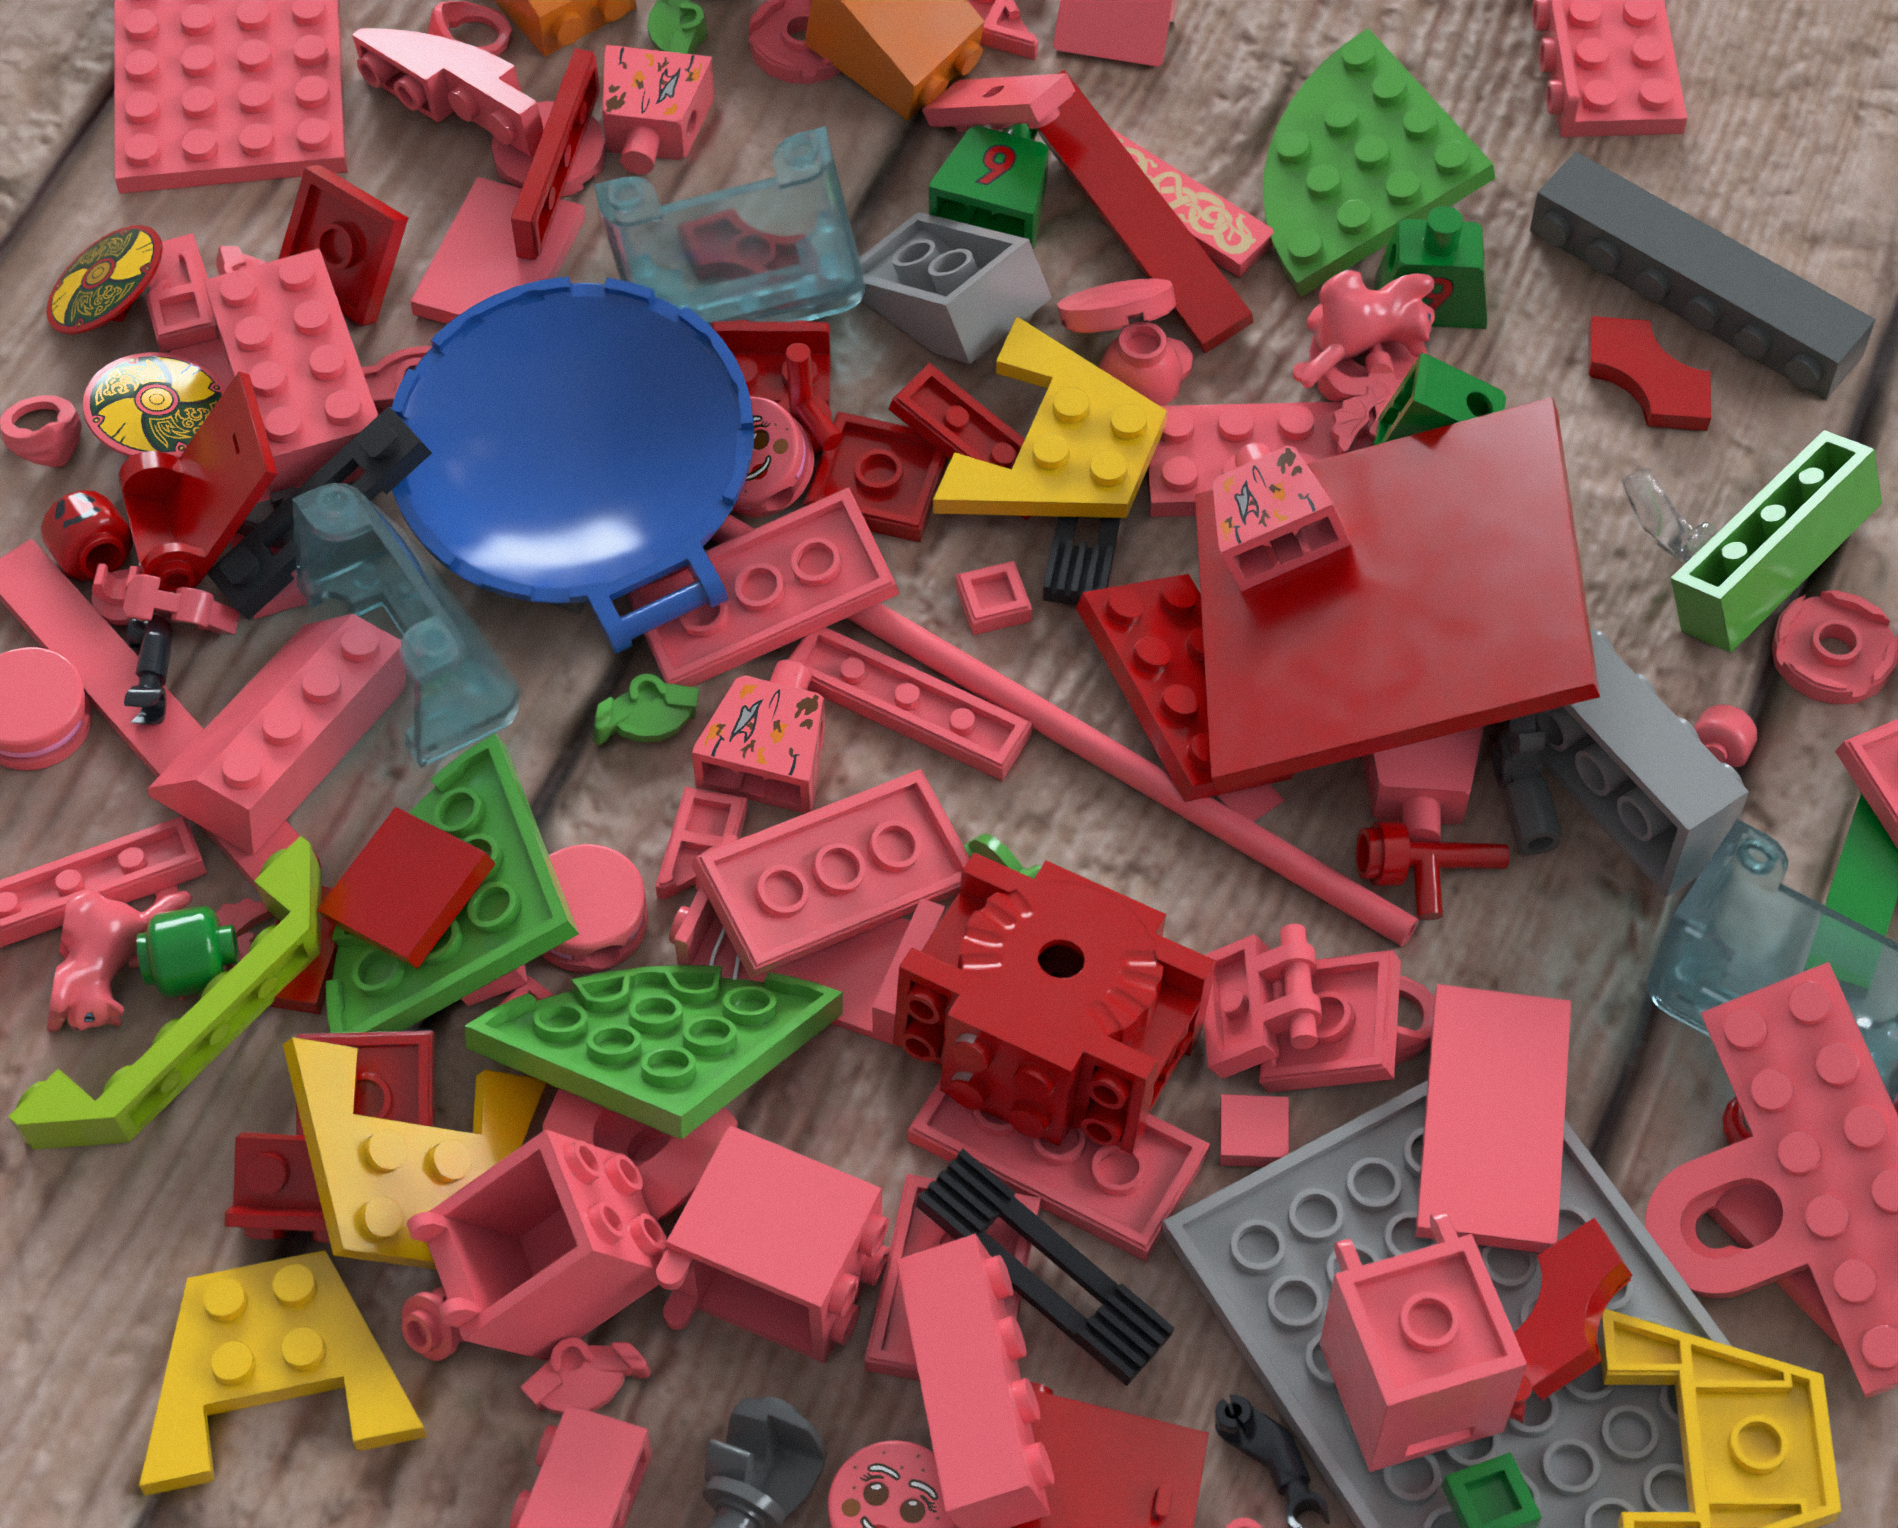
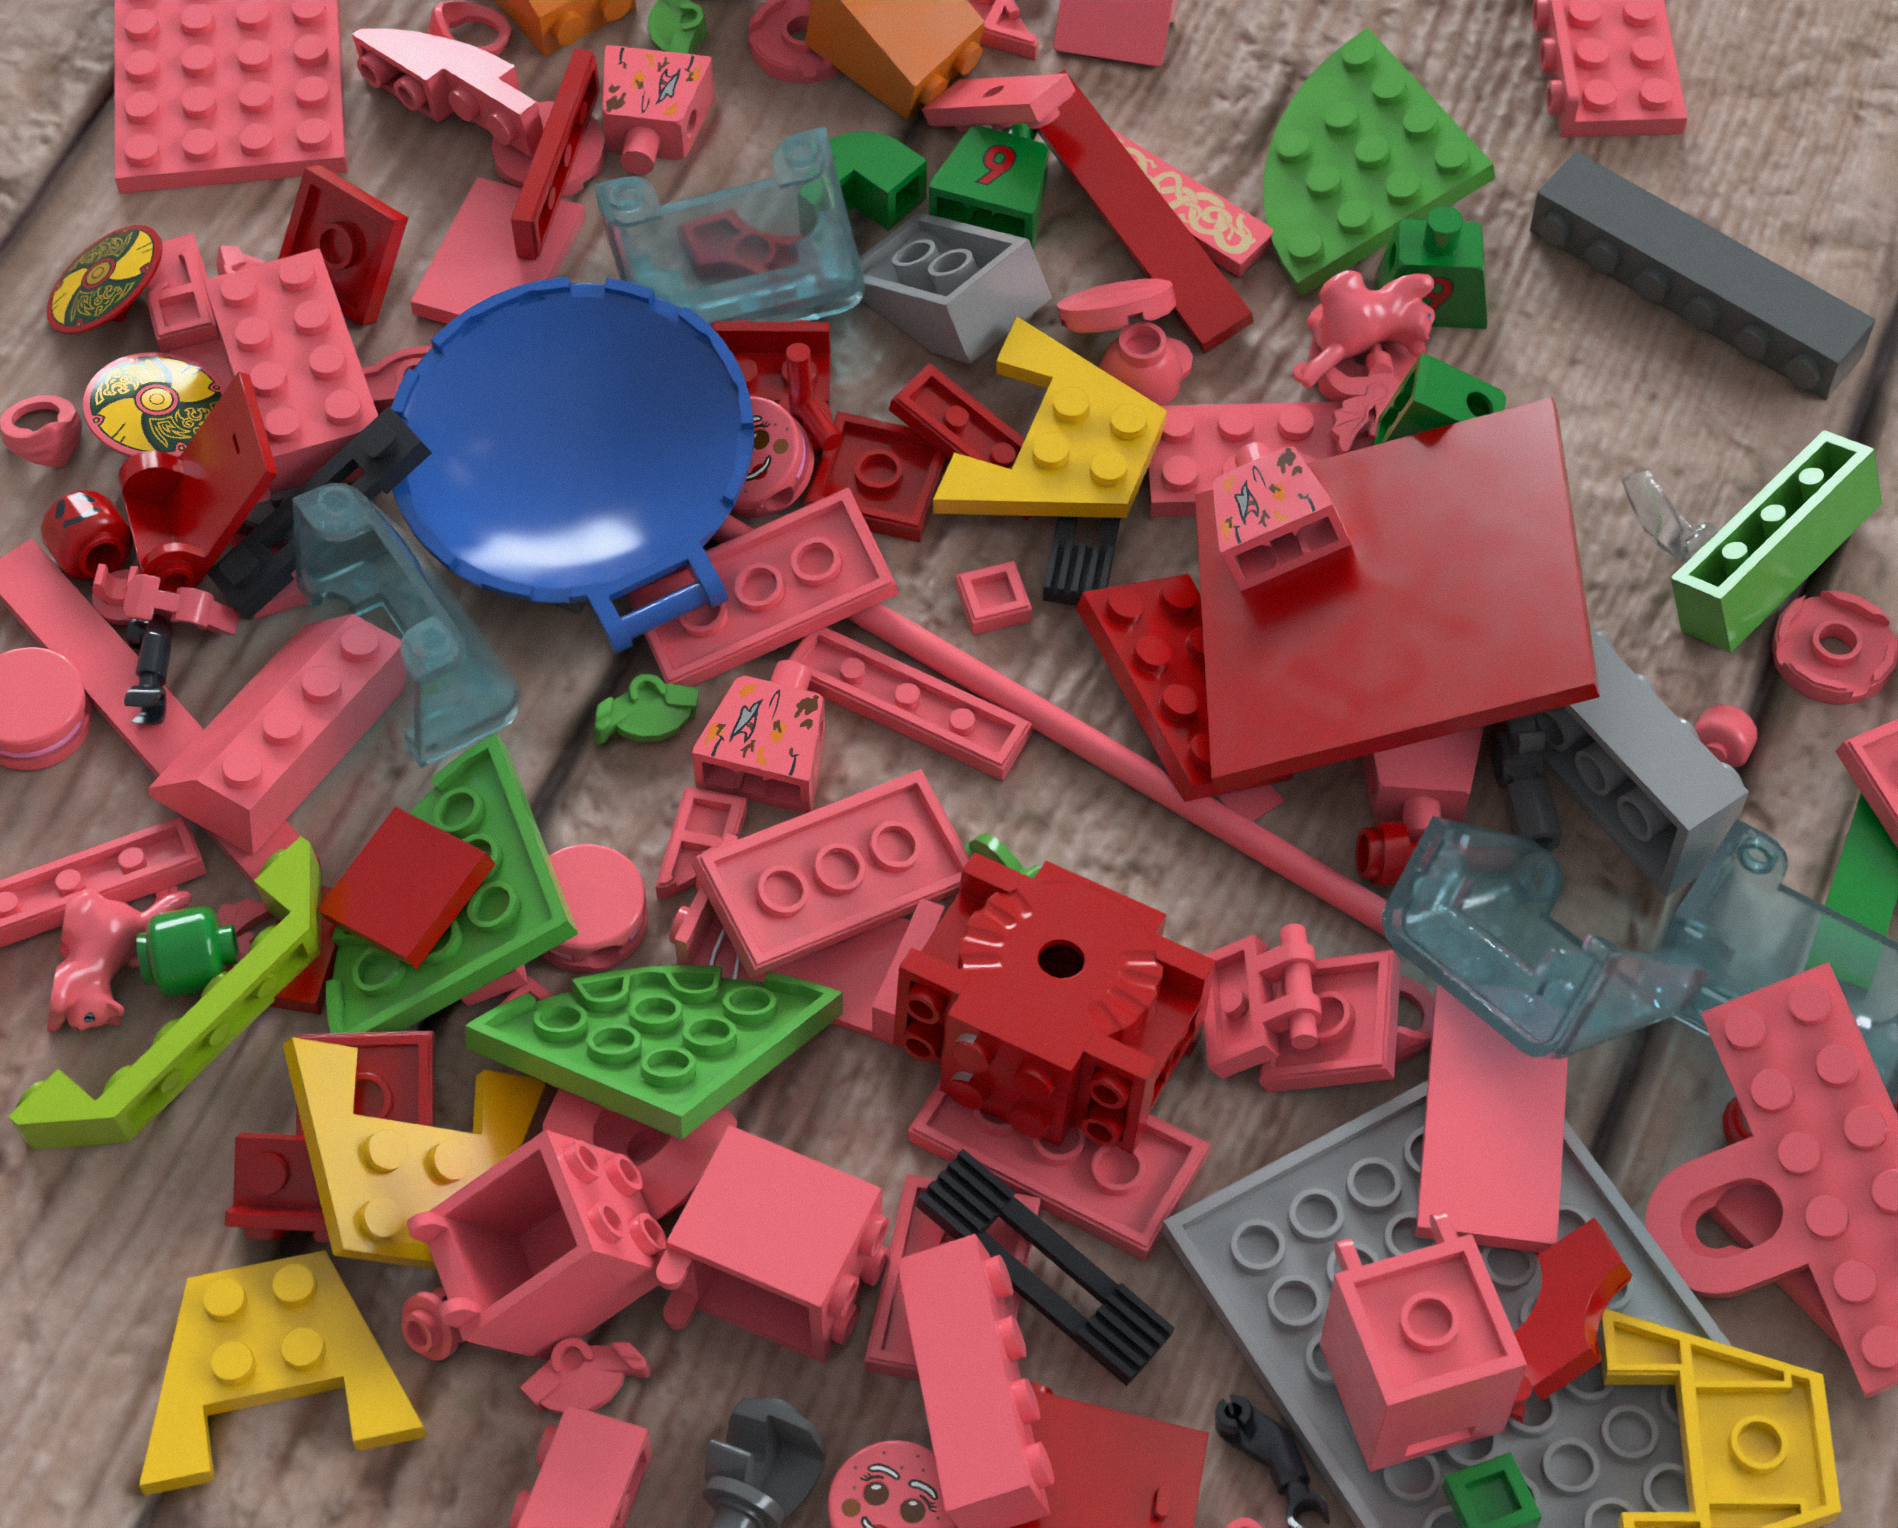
(879, 176): none -> green brick
(1253, 1130): coral tile -> none
(1480, 926): none -> clear light blue windscreen
(1664, 388): red tile -> none

